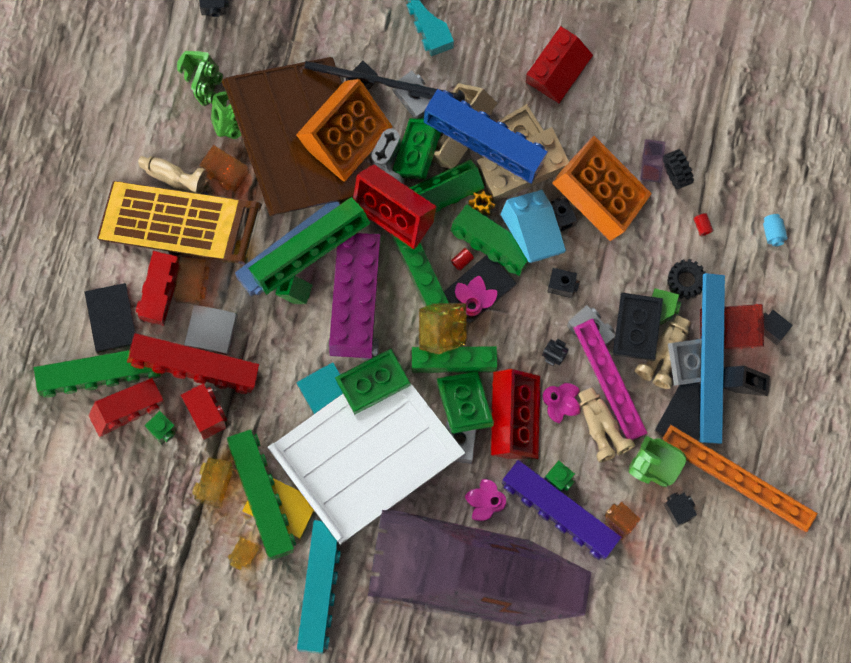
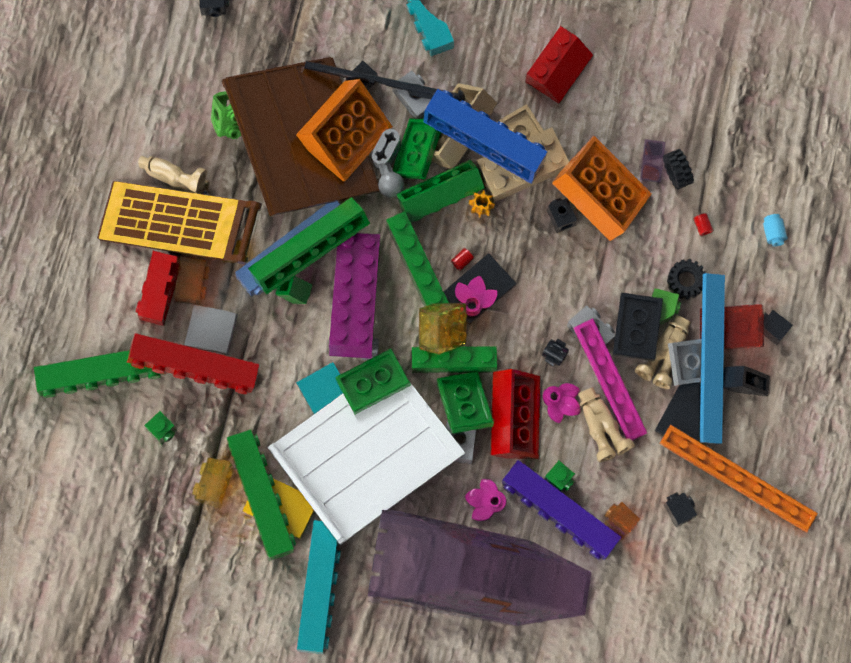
(110, 317): black tile -> none
(125, 406): red wedge -> none
(202, 408): red brick -> none
(206, 76): bright green piece -> none
(224, 169): clear orange brick -> none
(243, 554): clear yellow bracket -> none
(393, 205): red slope -> none
(490, 239): green brick -> none
(533, 225): medium azure slope -> none
(563, 283): black brick -> none
(657, 462): bright green piece -> none

